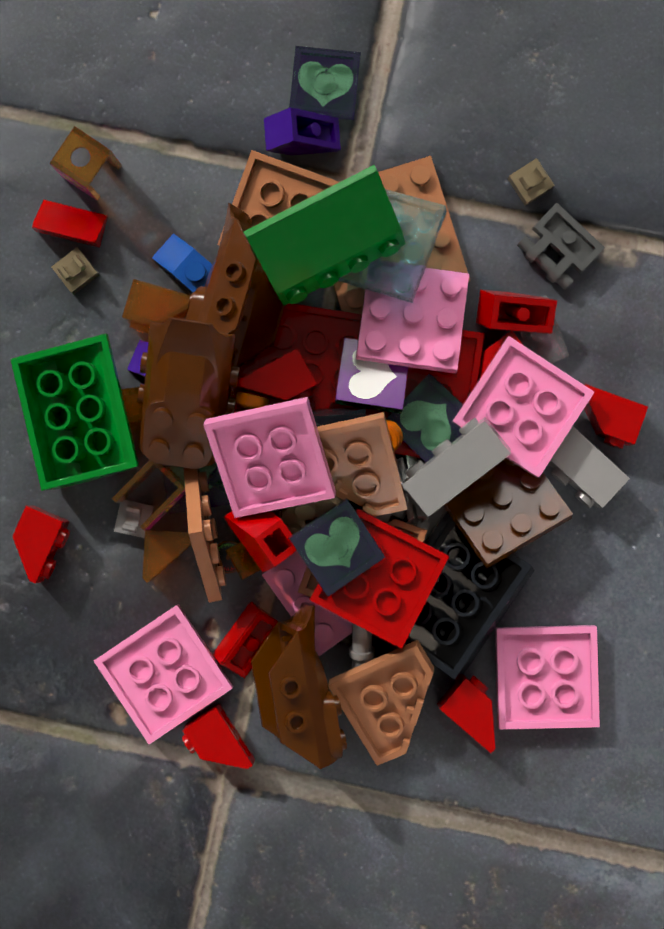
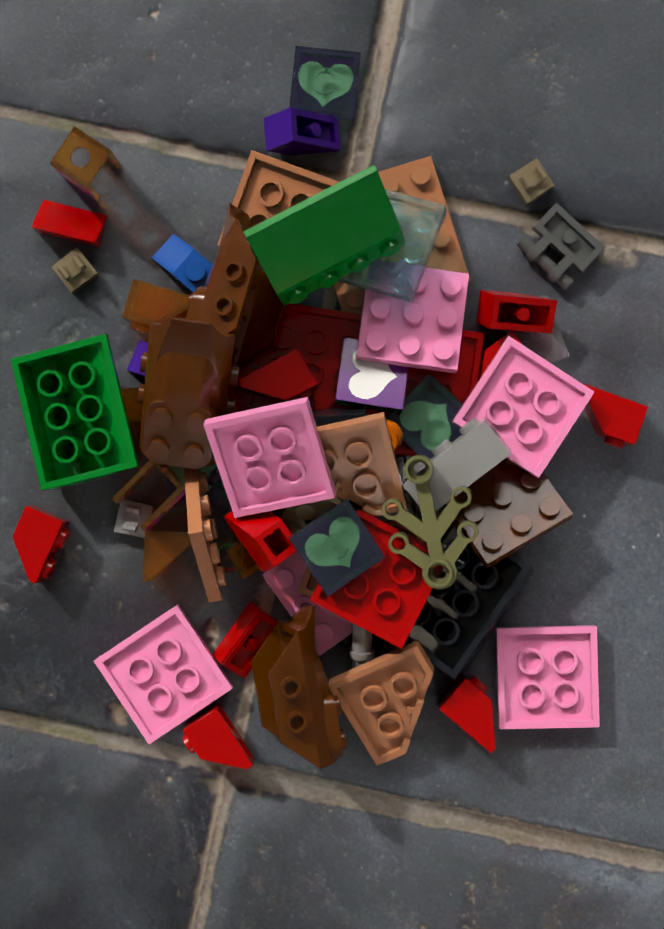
(250, 401): orange tile -> none
(430, 527): none -> olive plant
(586, 470): light grey brick -> none

